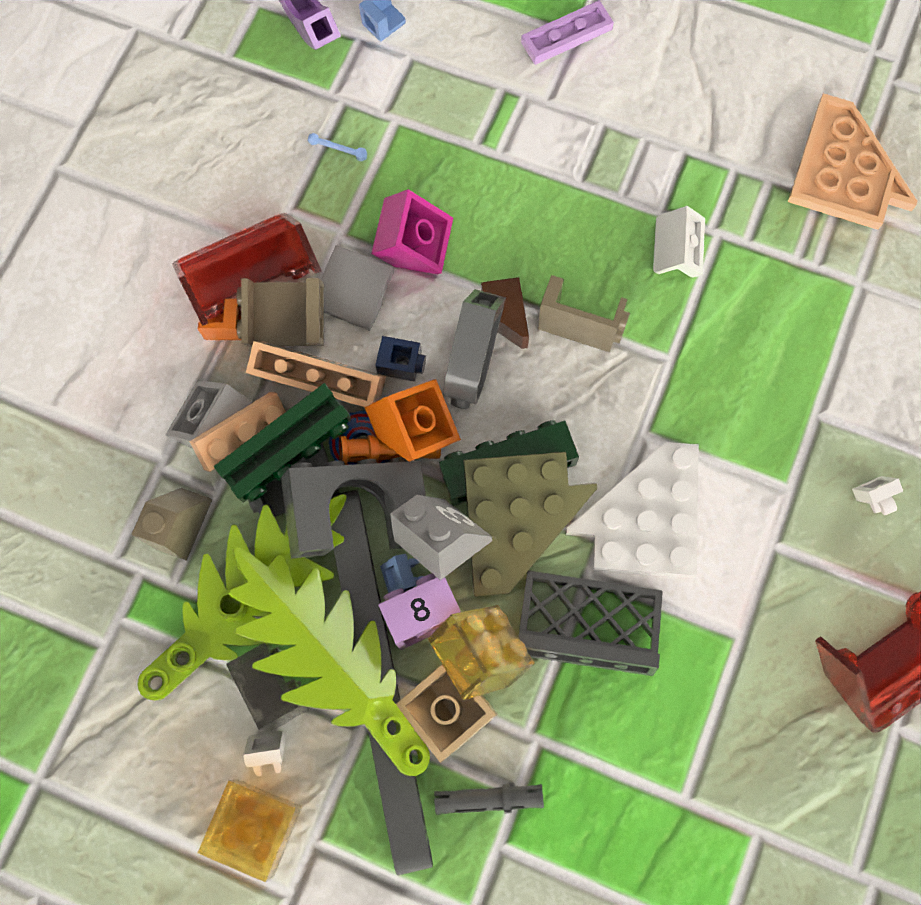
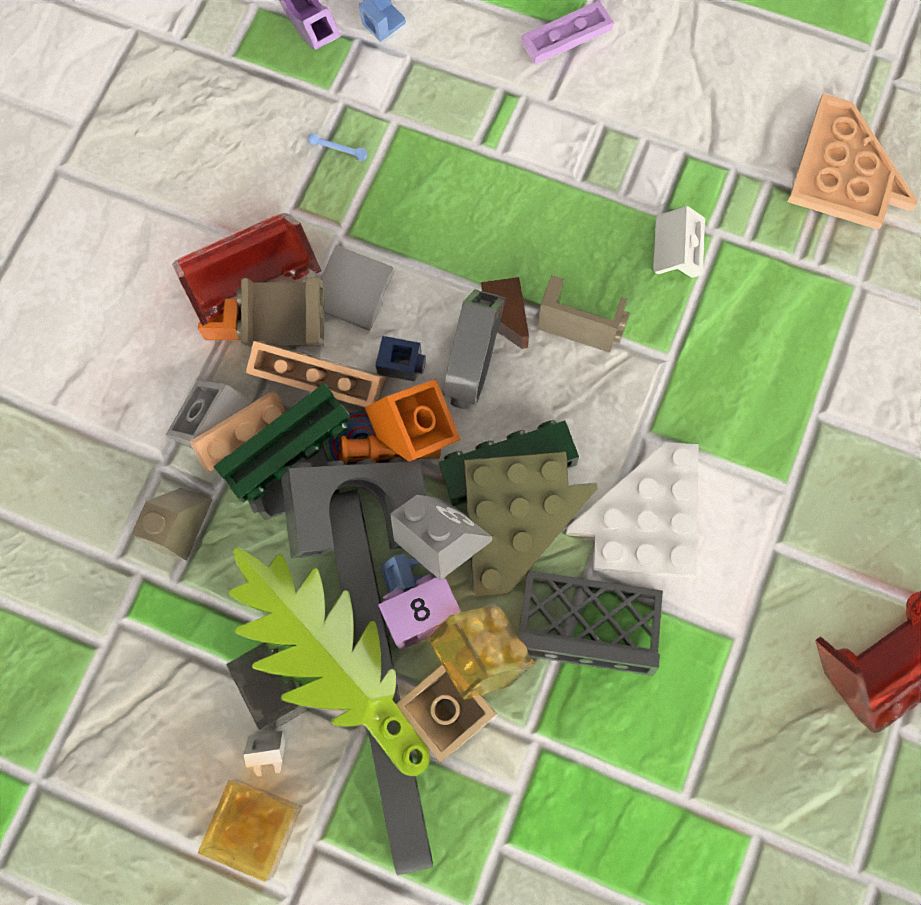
(219, 612): lime plant -> none
(412, 233): dark pink slope -> none
(489, 799): dark grey pin -> none
(879, 493): white tile -> none

